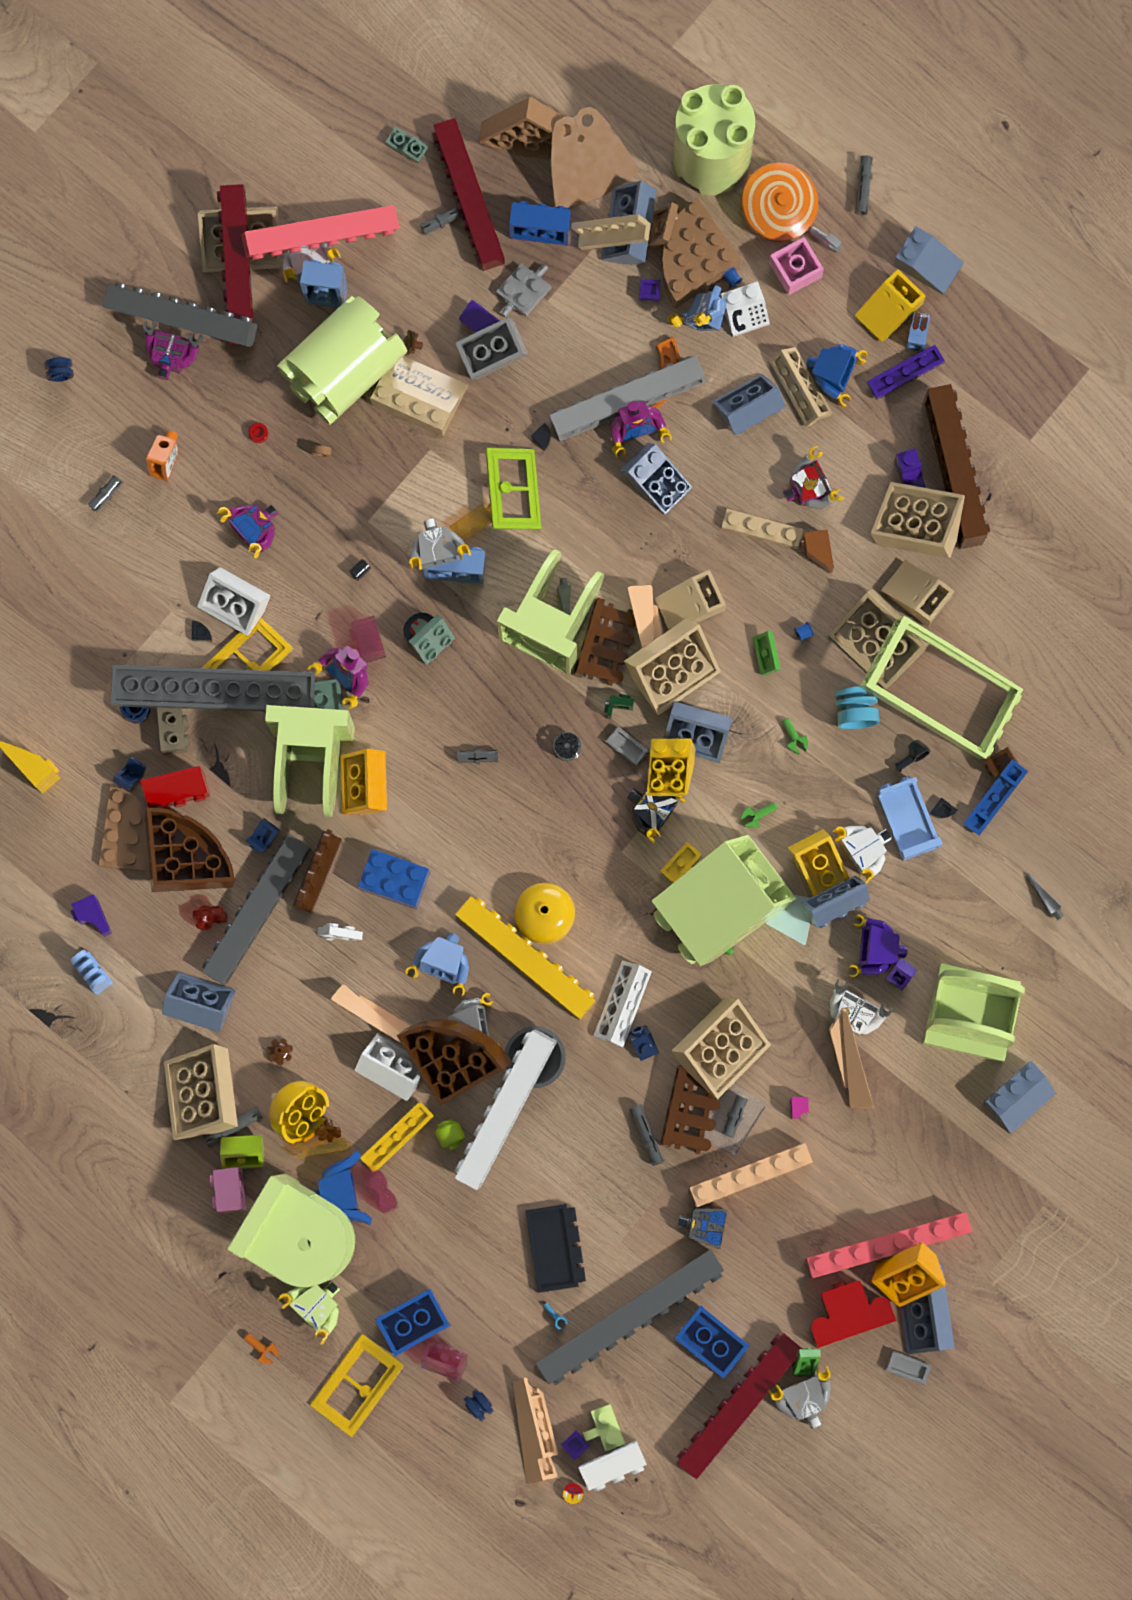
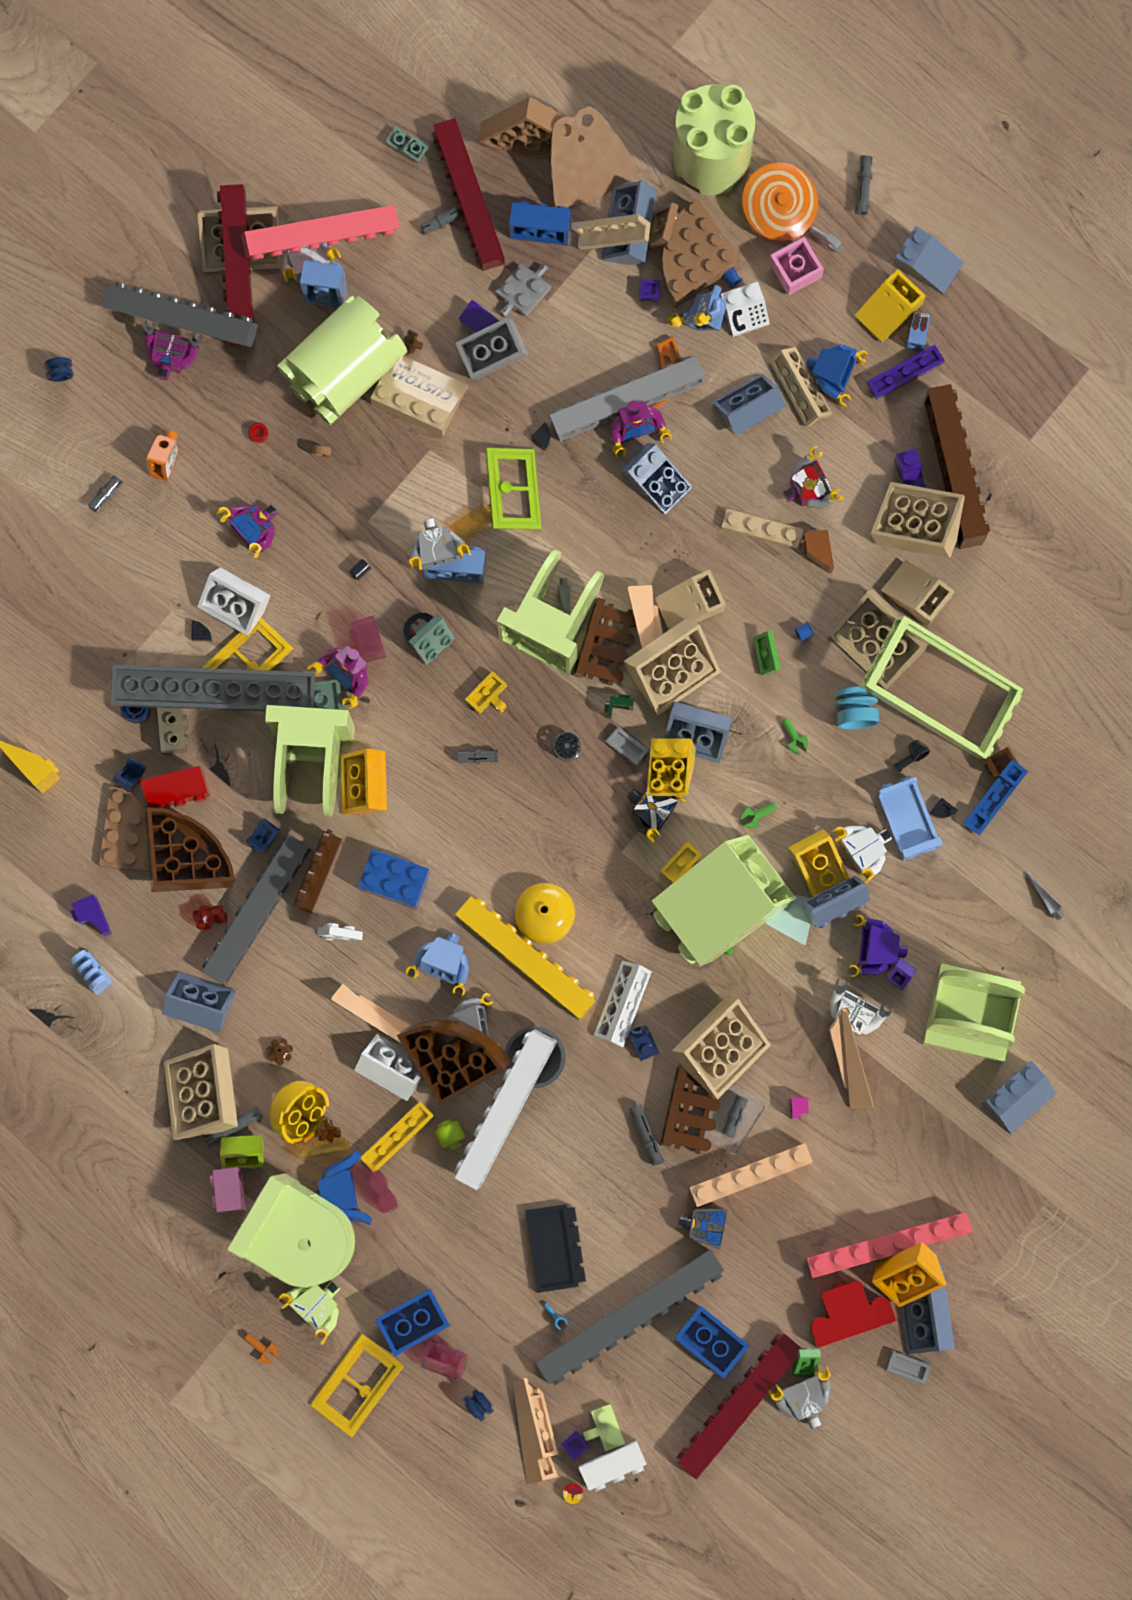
(487, 693): none -> yellow plate

